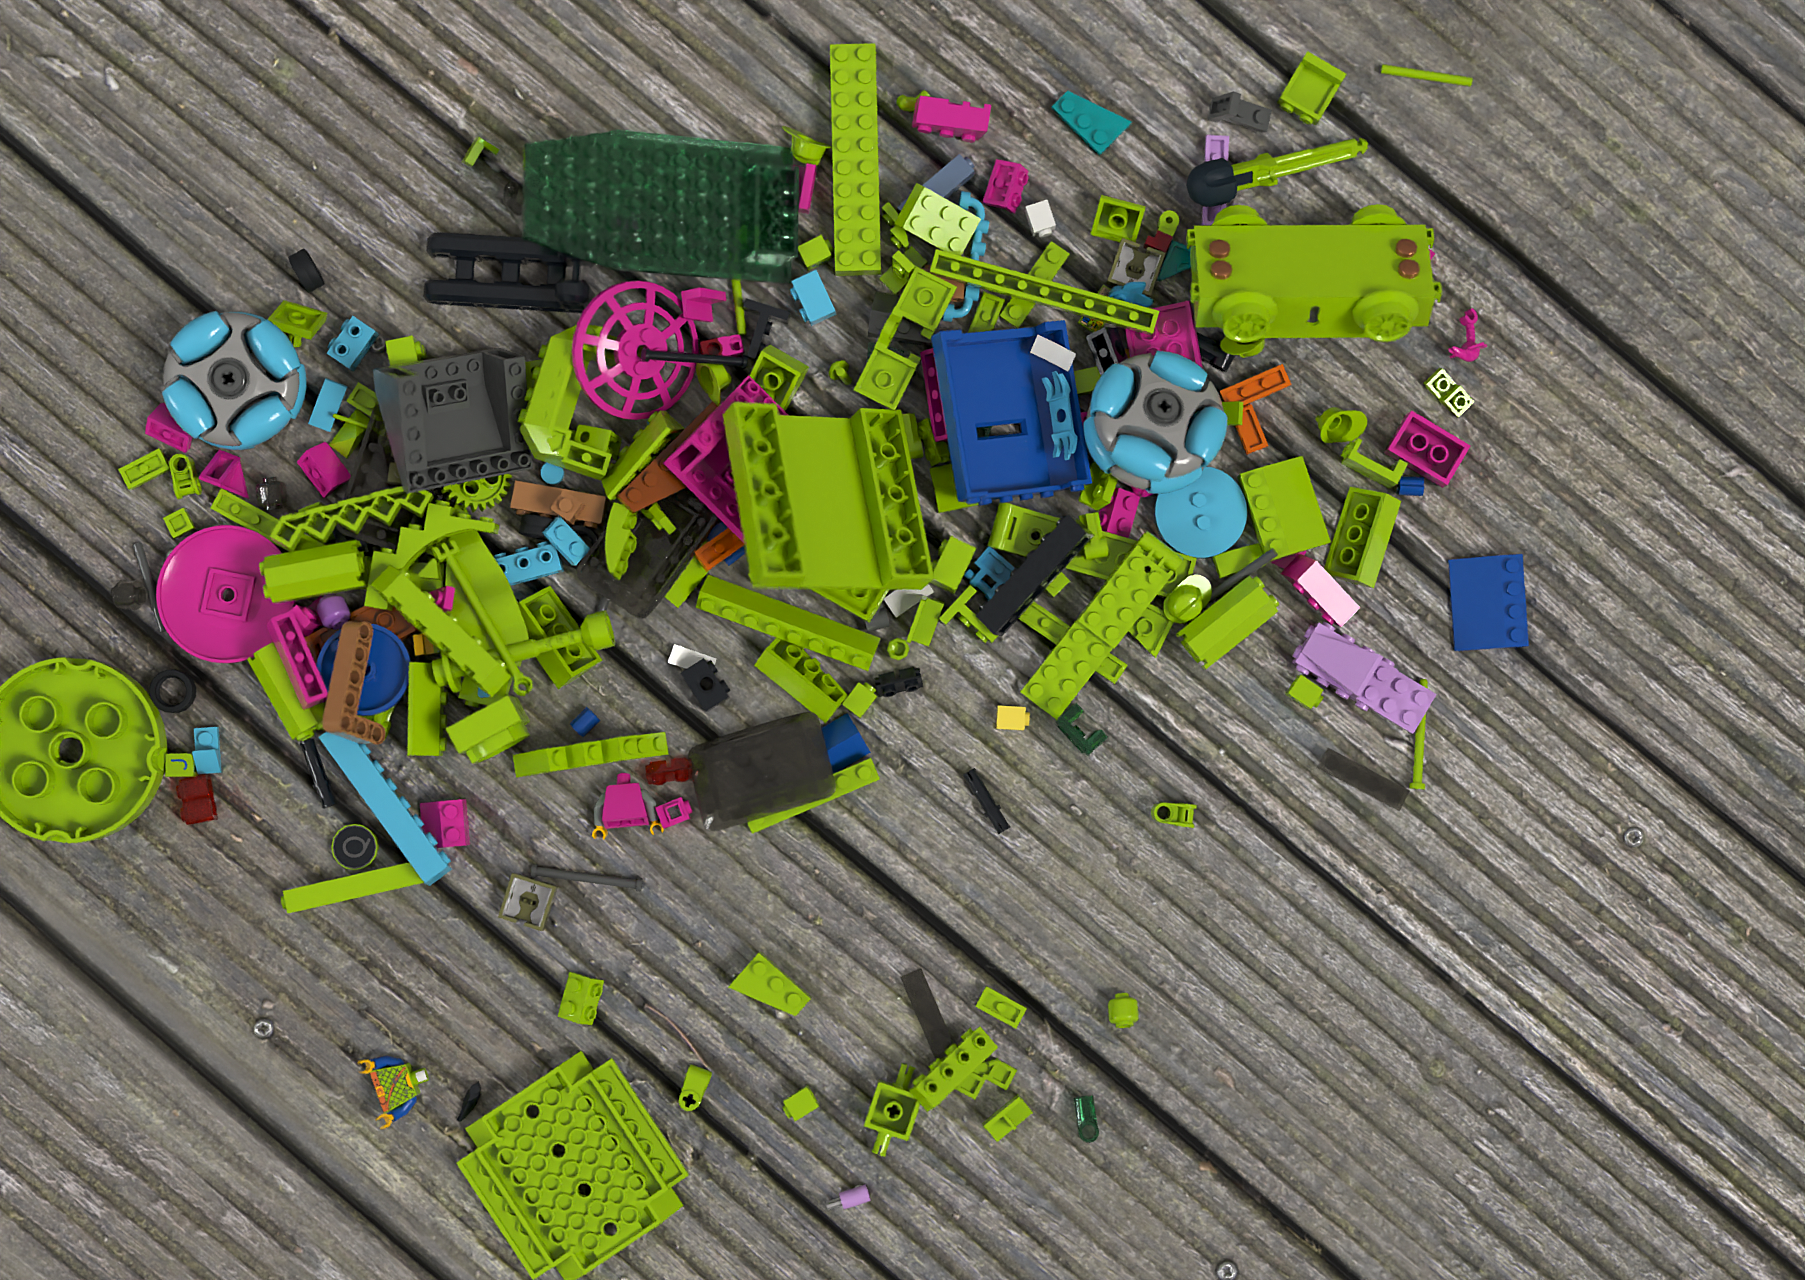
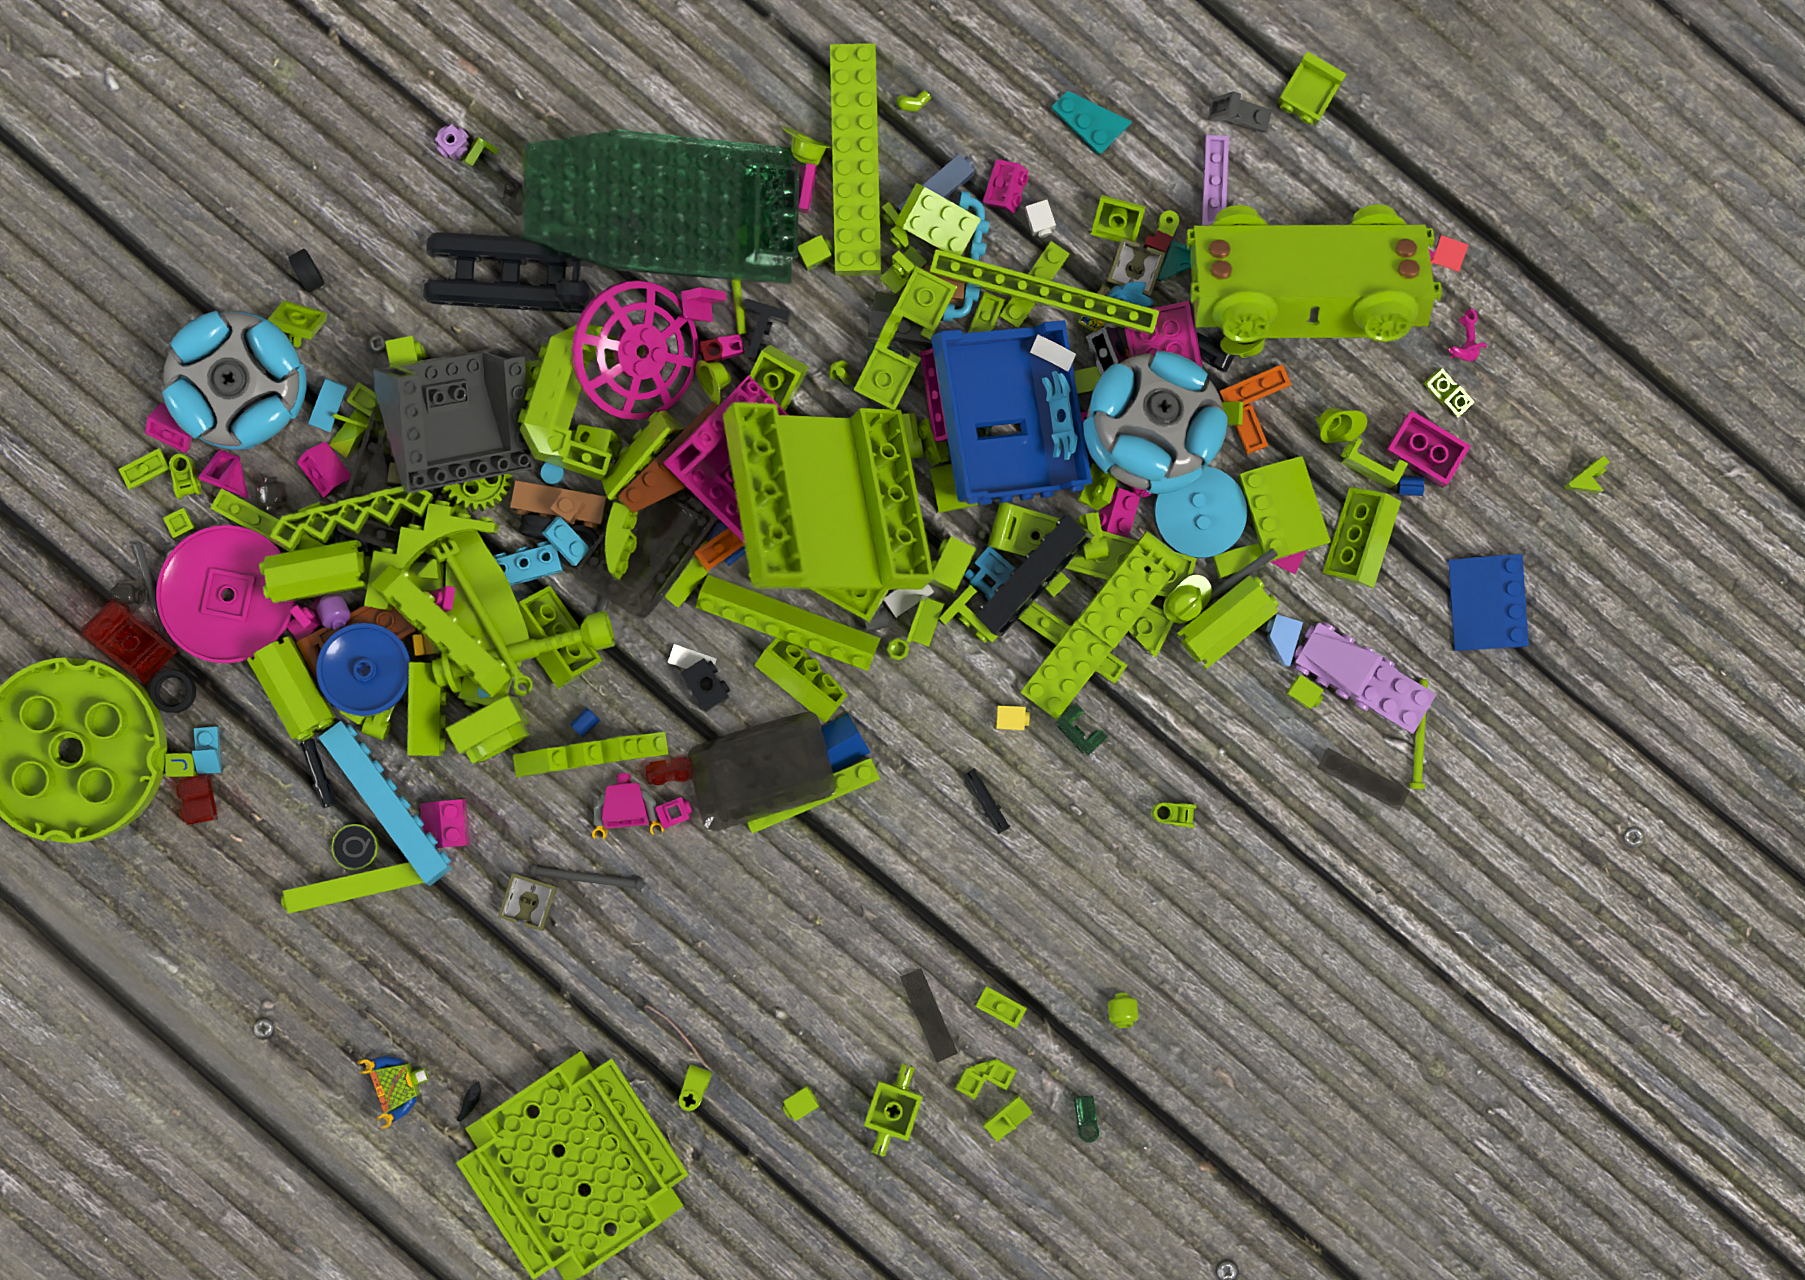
(128, 639): none -> clear red brick
(297, 660): dark pink brick -> none
(346, 685): medium nougat beam -> none
(352, 343): medium azure brick -> none
(455, 149): none -> lavender brick
(580, 998): lime bracket -> none
(647, 354): black bar -> none
(658, 518): lime plate -> none
(770, 985): lime wedge -> none
(813, 298): medium azure brick -> none
(850, 1198): lavender piece -> none
(860, 699): lime brick -> none
(909, 681): black hinge -> none
(951, 118): dark pink wedge -> none
(953, 1068): lime brick -> none
(1218, 180): piece -> none
(1283, 637): none -> light blue slope
(1320, 590): wedge -> none
(1426, 75): lime bar -> none
(1449, 253): none -> coral piece
(1584, 481): none -> lime slope

